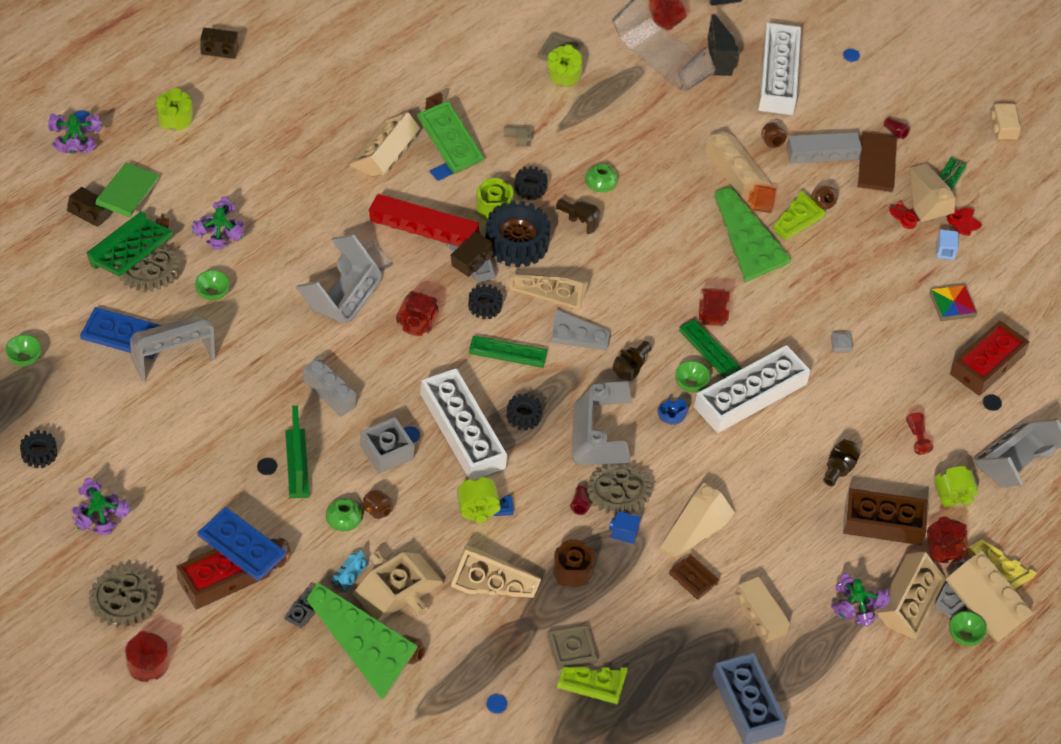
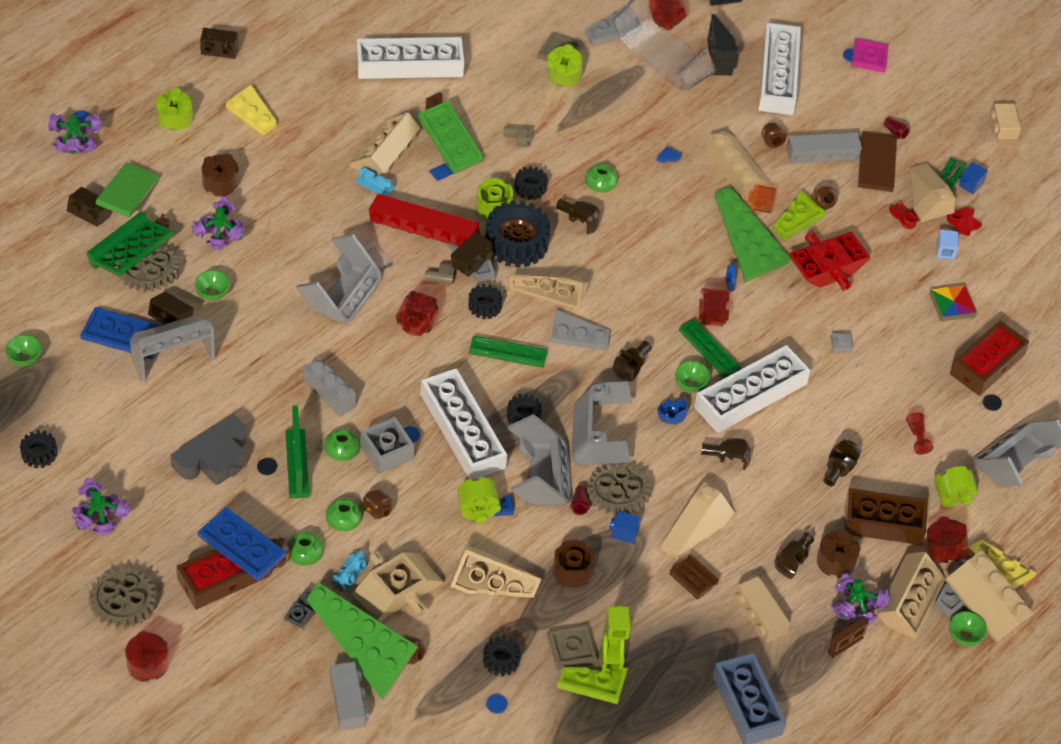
(168, 308): none -> dark brown brick
(215, 452): none -> dark grey brick
(220, 174): none -> reddish brown brick
(252, 110): none -> light yellow wing
(305, 554): none -> bright green piece
(342, 450): none -> bright green piece
(348, 696): none -> light grey brick
(374, 183): none -> medium azure hinge
(410, 57): none -> white brick
(445, 274): none -> dark tan piece
(501, 645): none -> black tyre
(548, 463): none -> light grey windscreen
(602, 31): none -> light grey wing
(614, 633): none -> lime arch
(668, 155): none -> blue tile
(730, 277): none -> blue tile
(730, 447): none -> dark brown piece
(792, 553): none -> dark brown piece
(830, 259): none -> red slope
(838, 553): none -> reddish brown brick
(848, 637): none -> reddish brown plate
(869, 55): none -> dark pink tile
(973, 178): none -> blue brick

